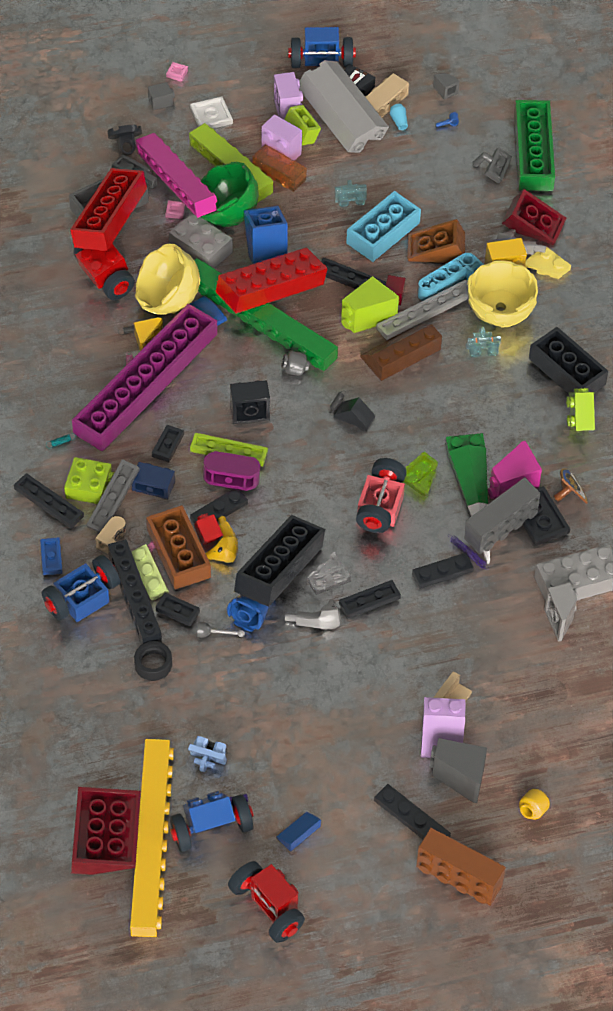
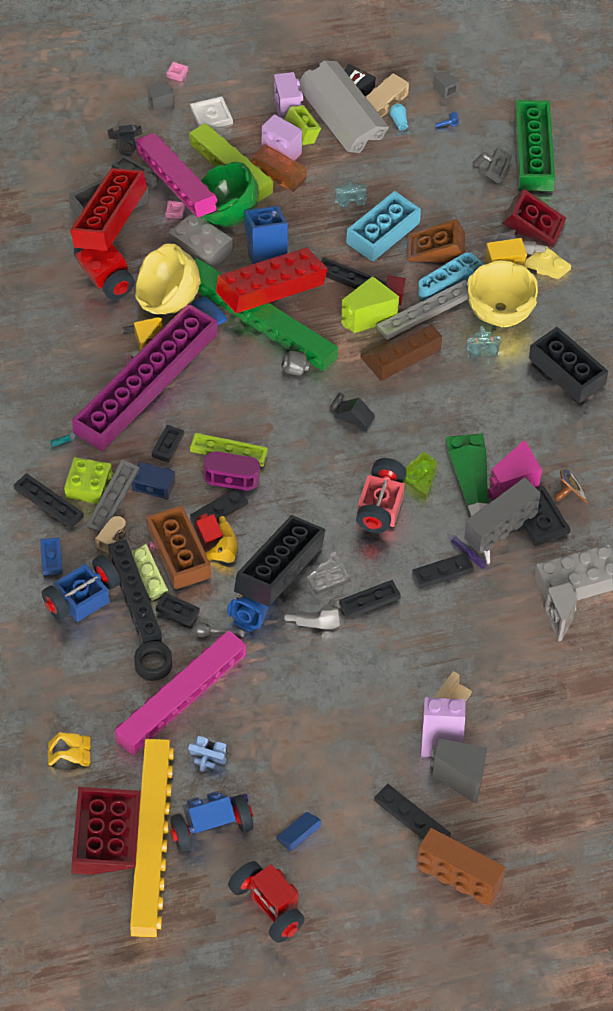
(78, 750): none -> yellow piece
(180, 692): none -> dark pink brick
(250, 402): black brick -> none
(321, 45): blue brick -> none
(534, 804): yellow head -> none
(581, 410): lime brick -> none

